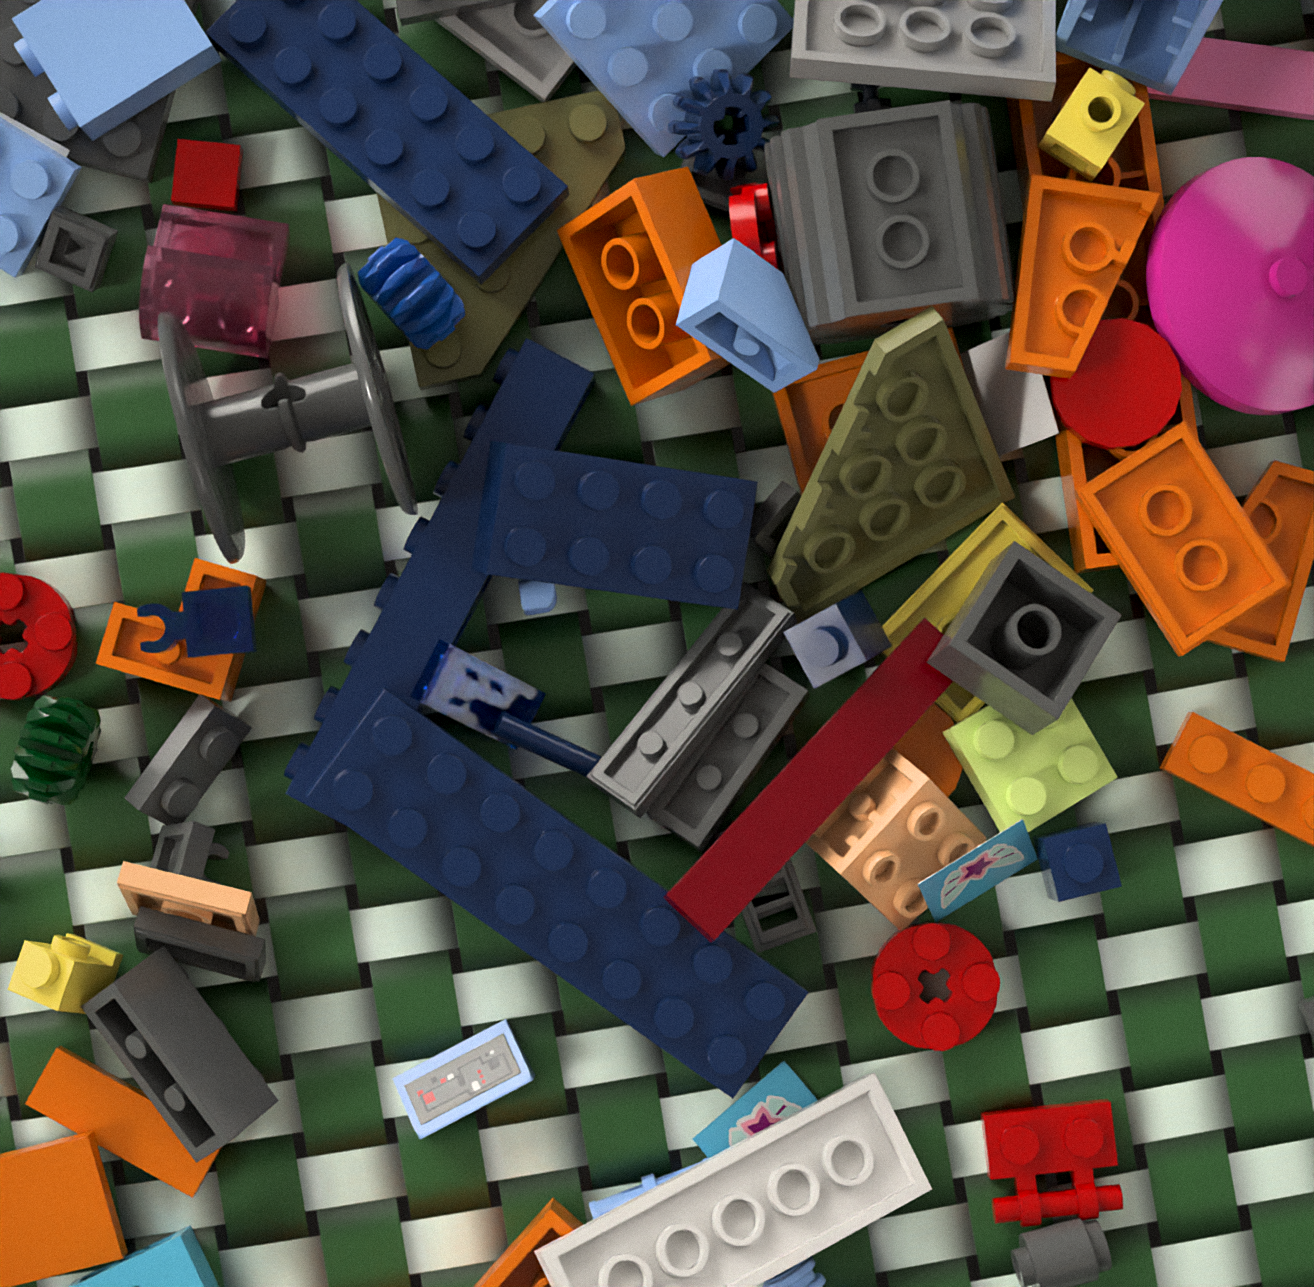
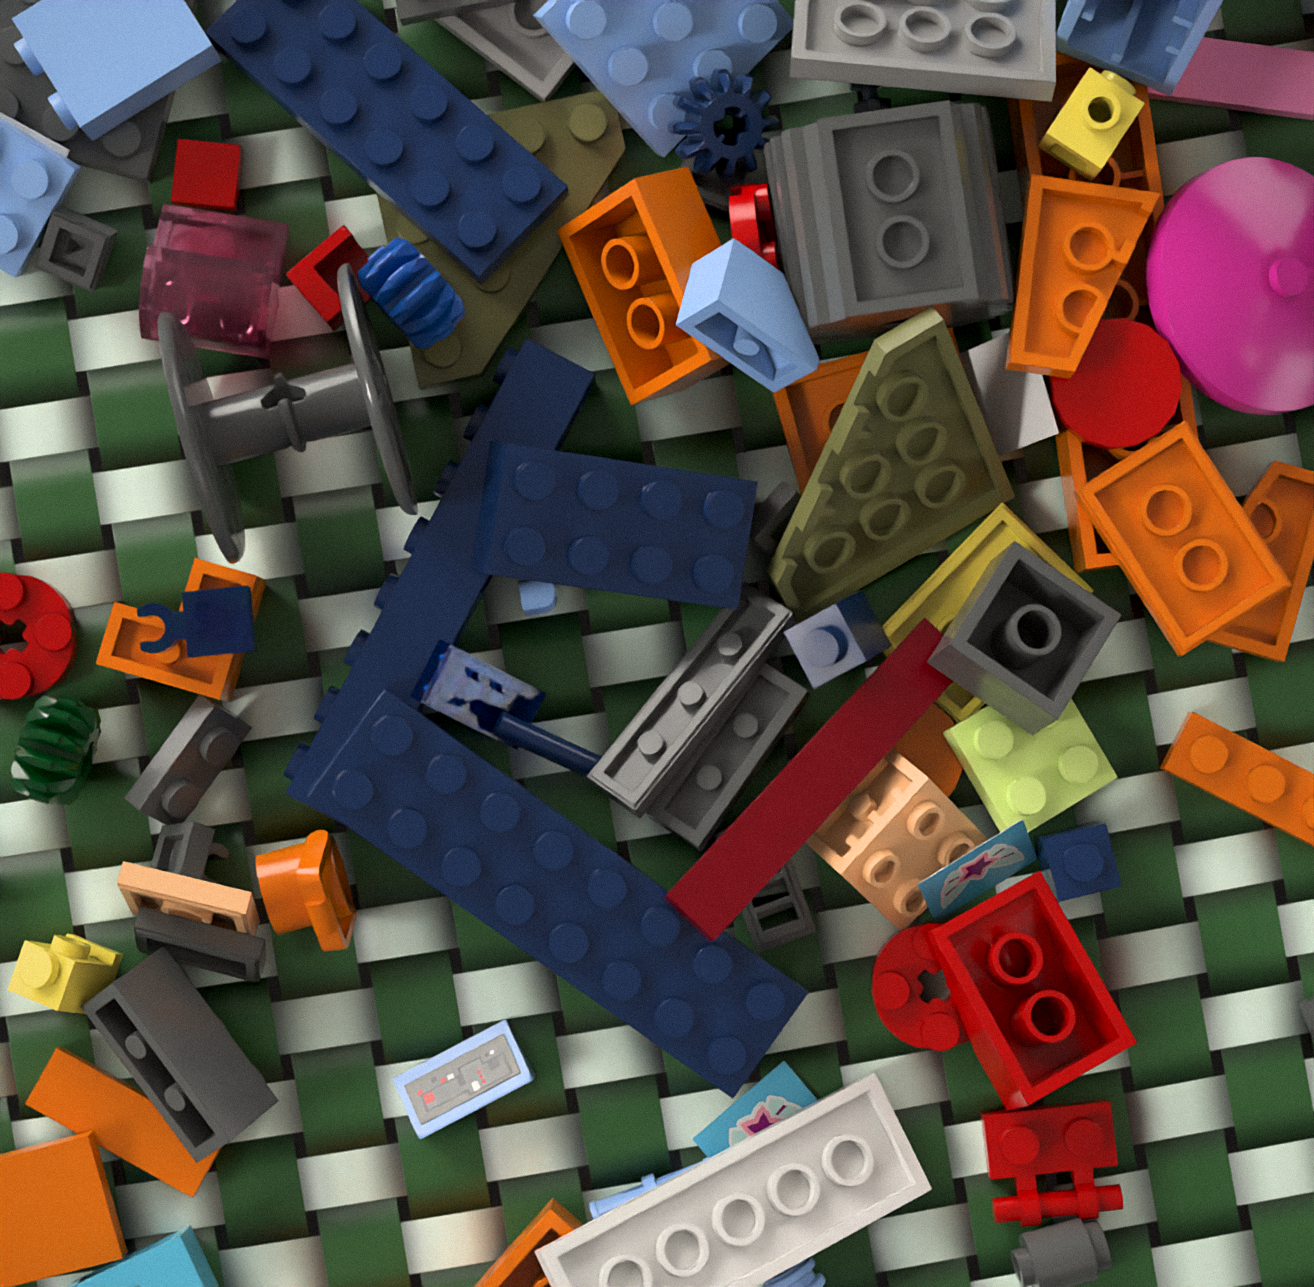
(309, 888): none -> orange piece
(317, 274): none -> red panel
(1028, 993): none -> red slope

